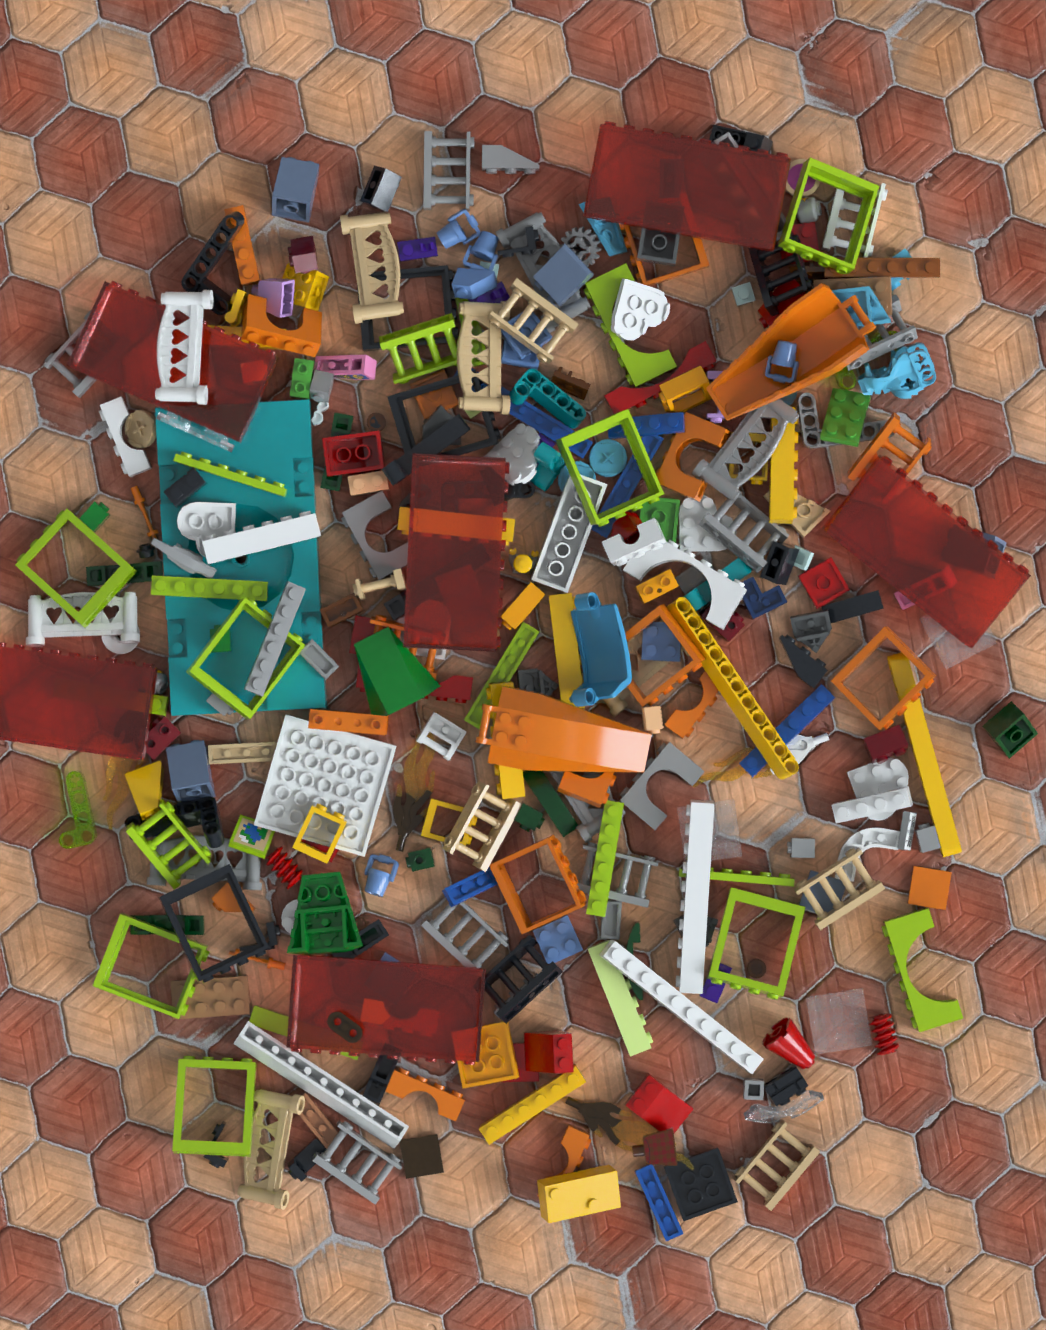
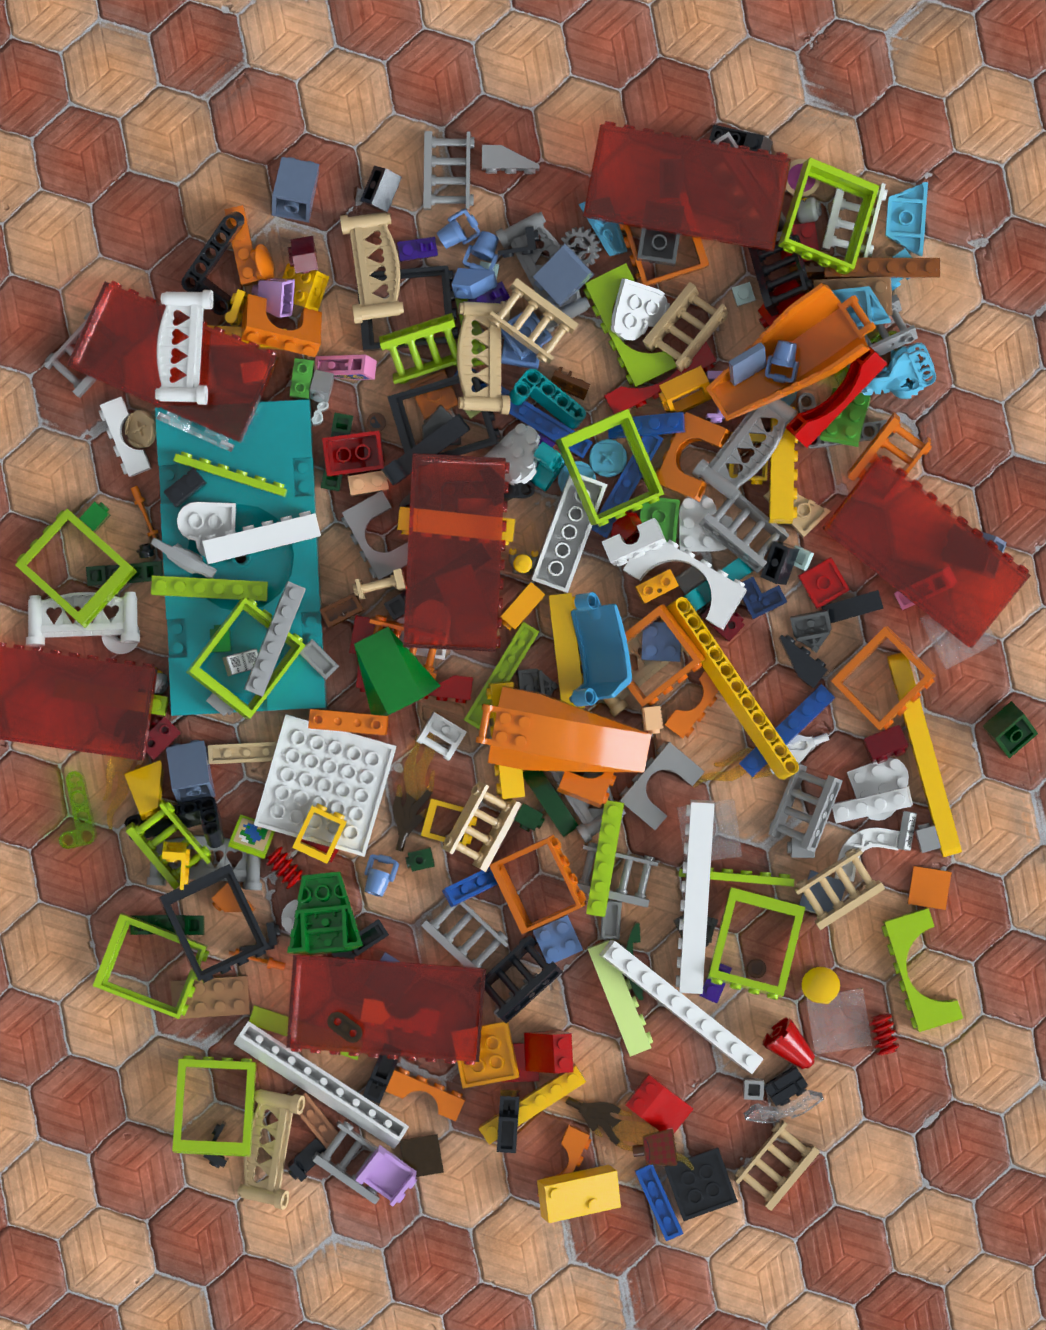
(178, 851): none -> yellow bracket
(240, 662): none -> tile
(263, 262): none -> orange dish
(387, 1175): none -> lavender panel
(508, 1121): none -> black slope
(677, 311): none -> tan fence
(747, 364): none -> sand blue tile
(811, 423): none -> red arch
(820, 816): none -> light grey fence
(820, 985): none -> yellow dish
(907, 218): none -> medium azure wing

